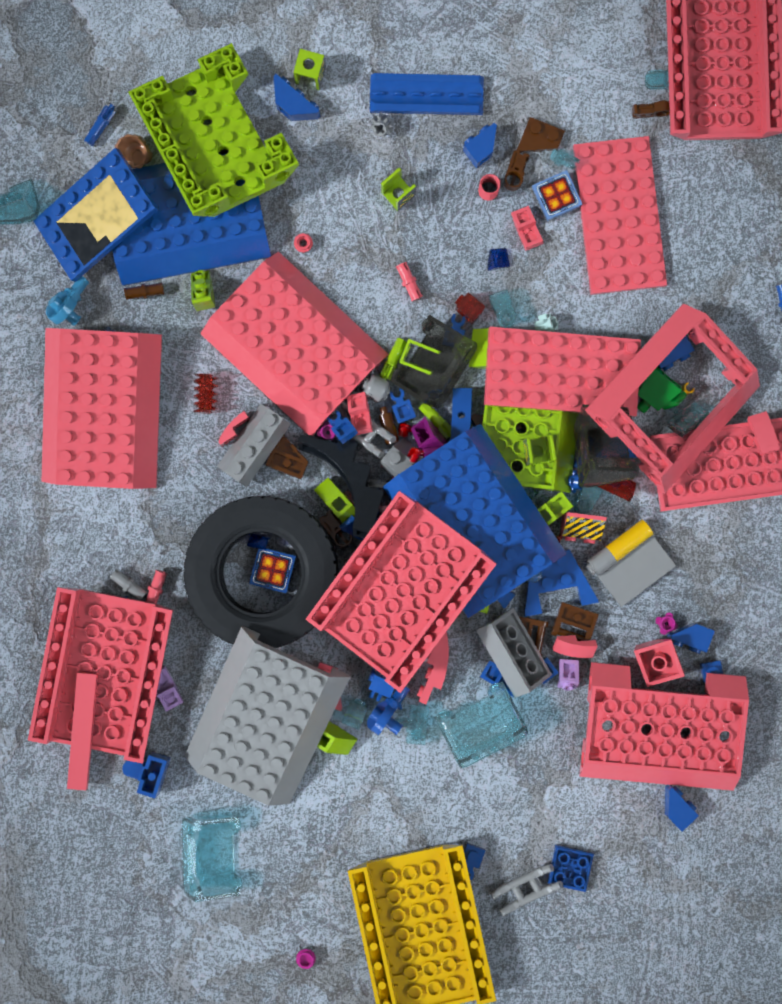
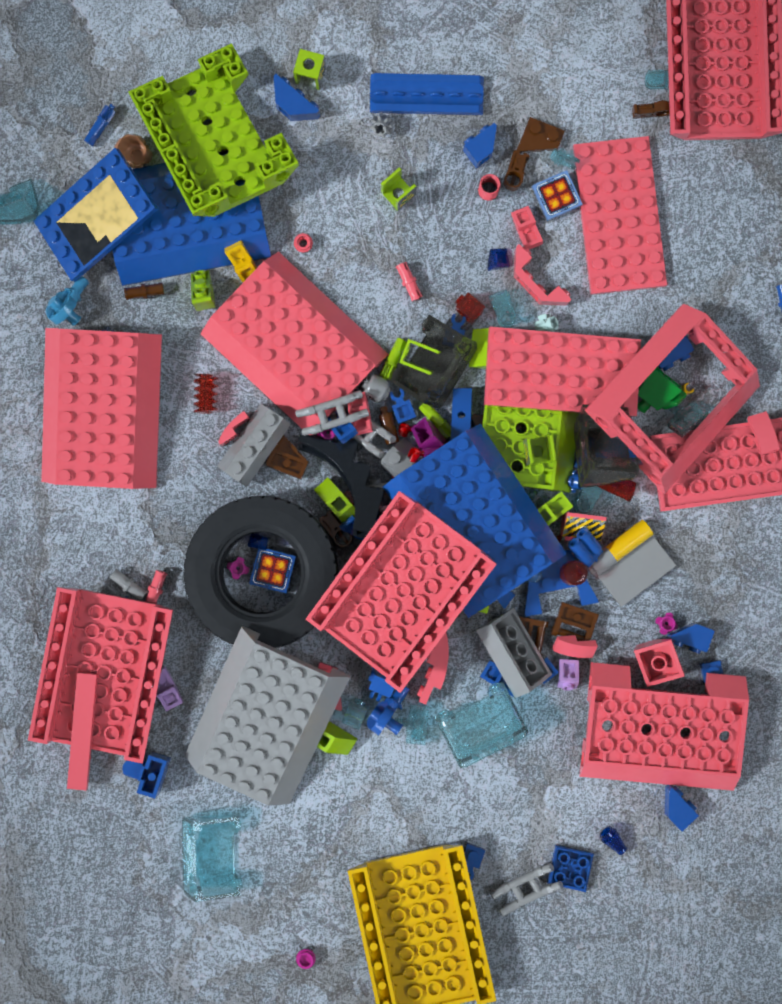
(237, 573): none -> dark pink plate
(241, 260): none -> yellow slope
(338, 403): none -> light grey piece
(556, 297): none -> coral slope
(573, 573): none -> clear red head
(585, 547): none -> blue piece
(612, 839): none -> clear blue cone

